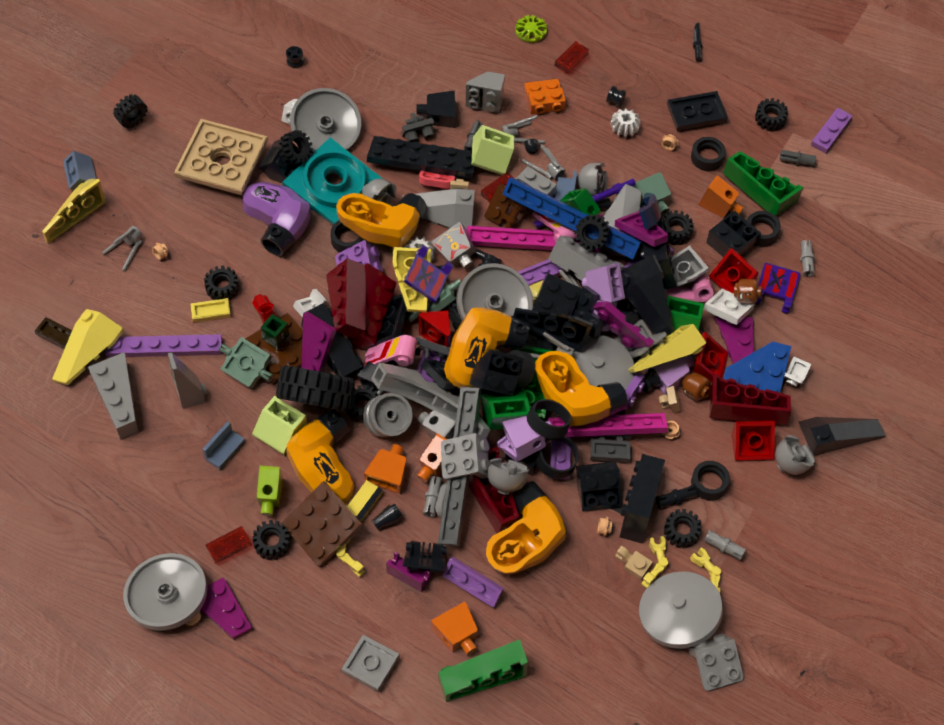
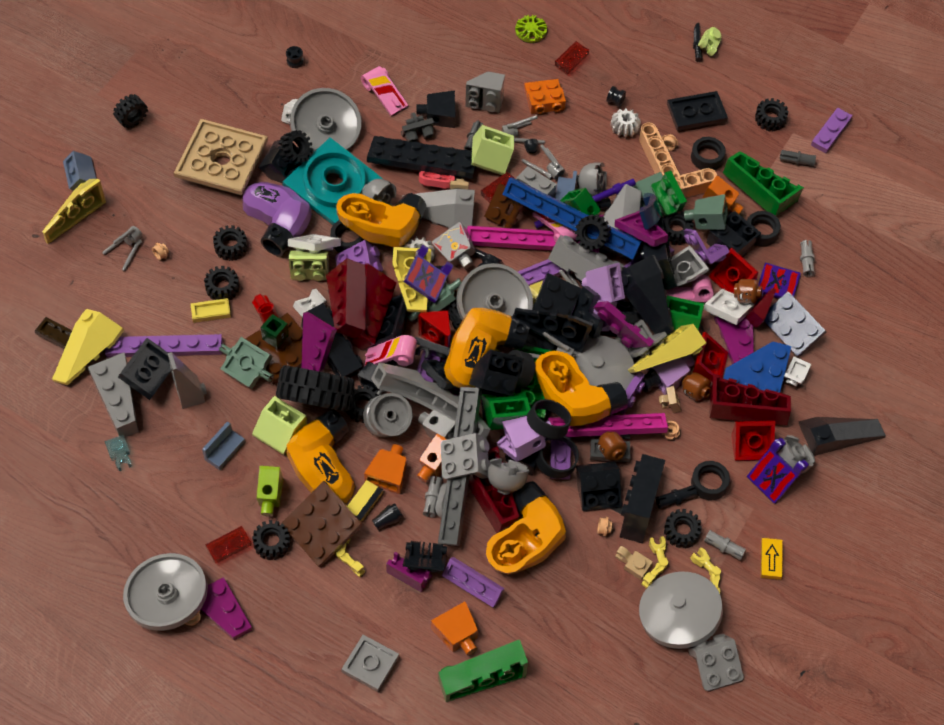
(118, 451): none -> clear light blue plate
(146, 369): none -> black plate
(230, 234): none -> black tyre
(308, 265): none -> yellowish green slope
(314, 243): none -> white plate
(384, 89): none -> bright pink door
(612, 446): none -> dark orange head
(661, 161): none -> light nougat beam
(669, 194): none -> green bracket
(709, 213): none -> sand green torso
(710, 40): none -> yellowish green plate
(714, 253): none -> medium lavender bracket
(761, 309): none -> dark red slope
(771, 558): none -> yellow tile
(774, 474): none -> flag
(793, 324): none -> plate

